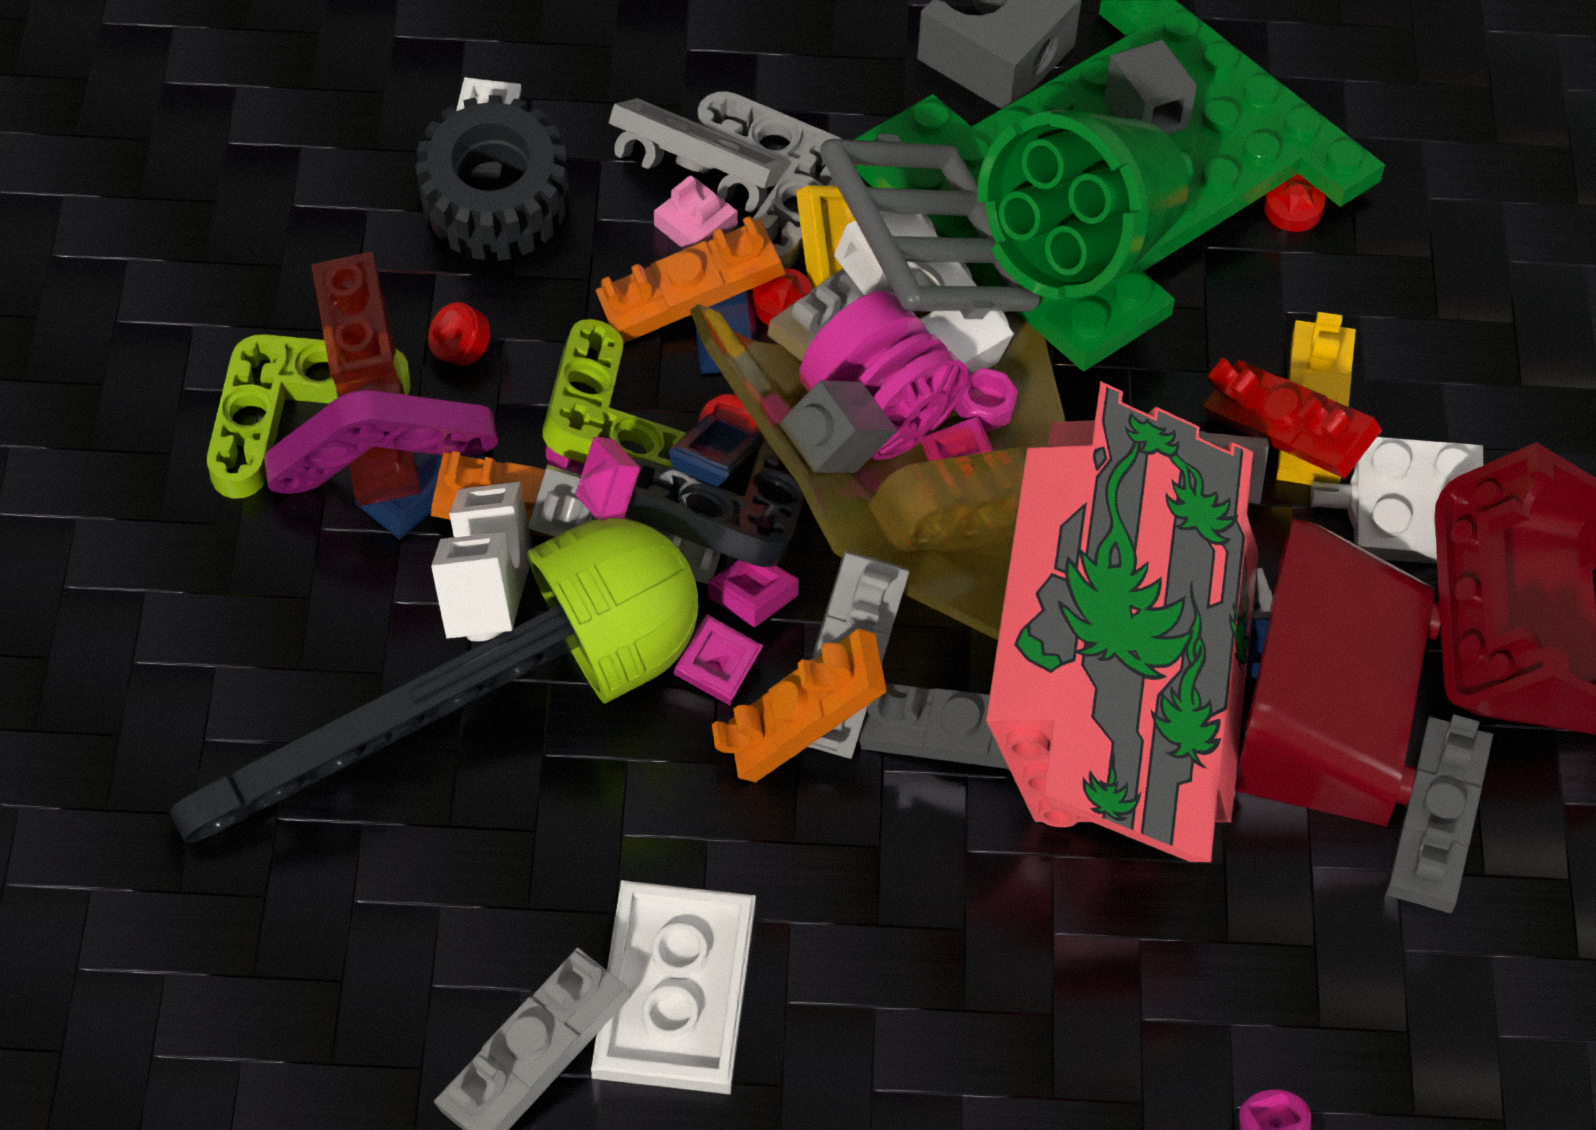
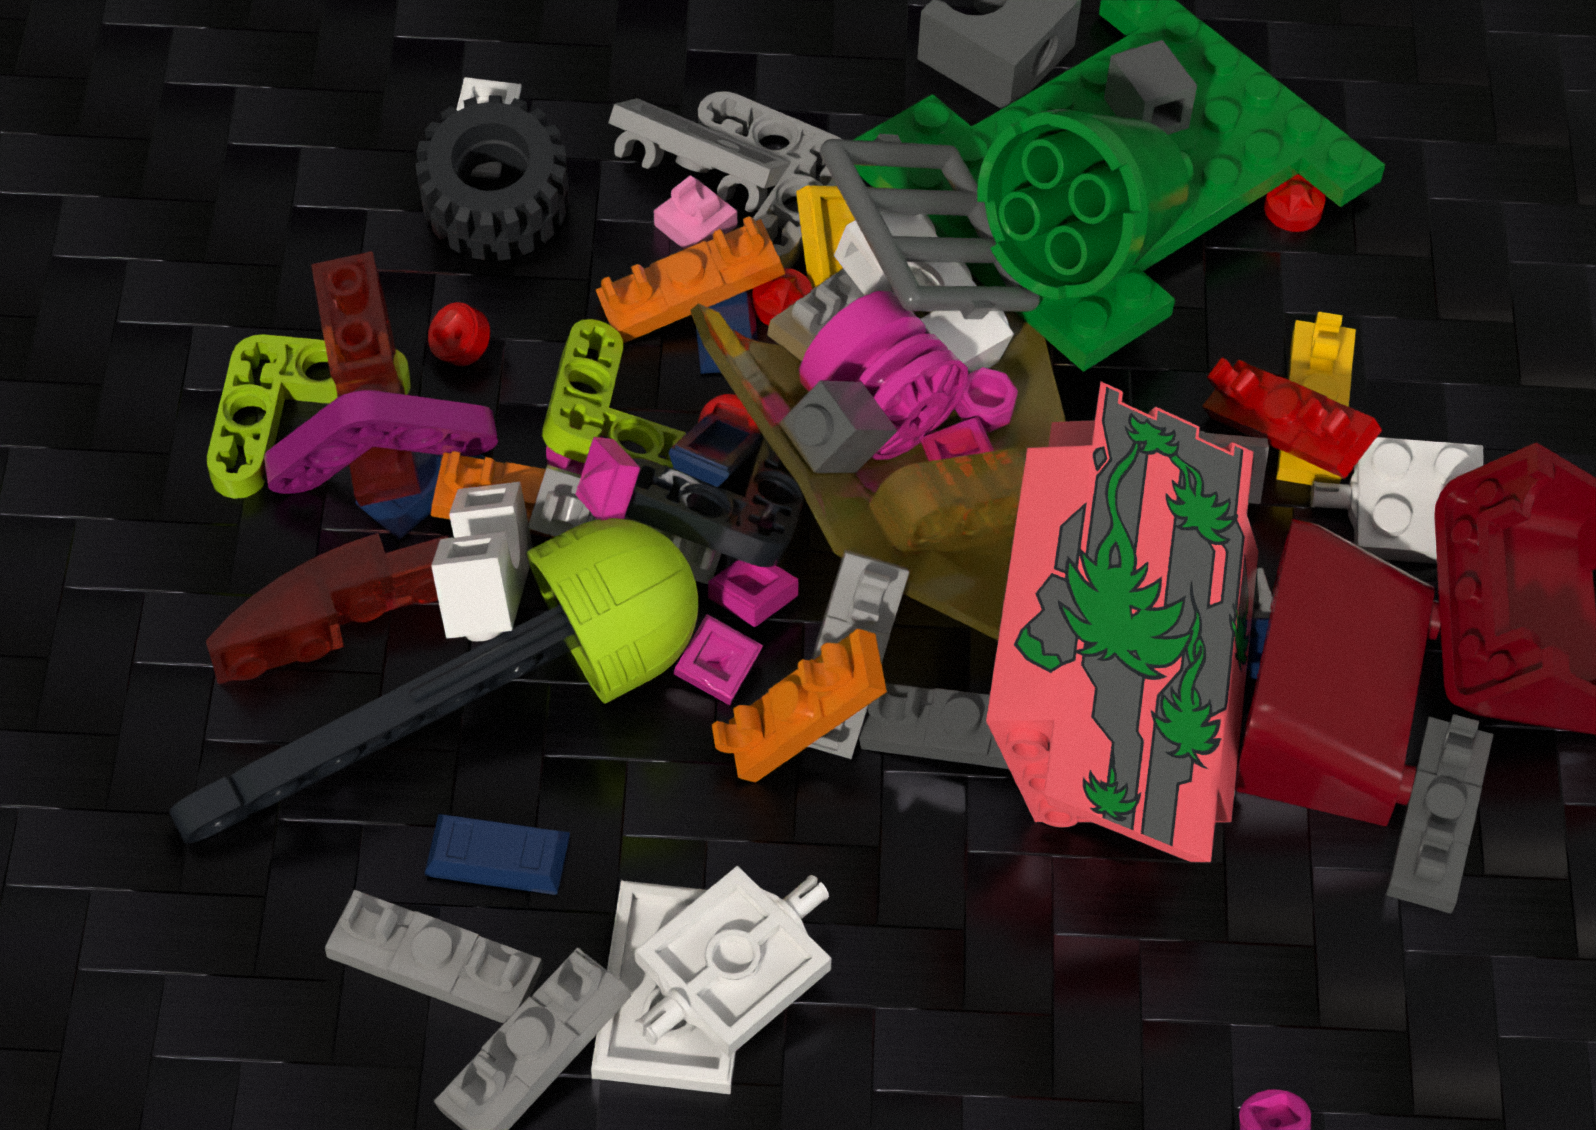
(303, 609): none -> clear red slope
(433, 957): none -> light grey plate
(497, 854): none -> dark blue tile
(732, 960): none -> white plate

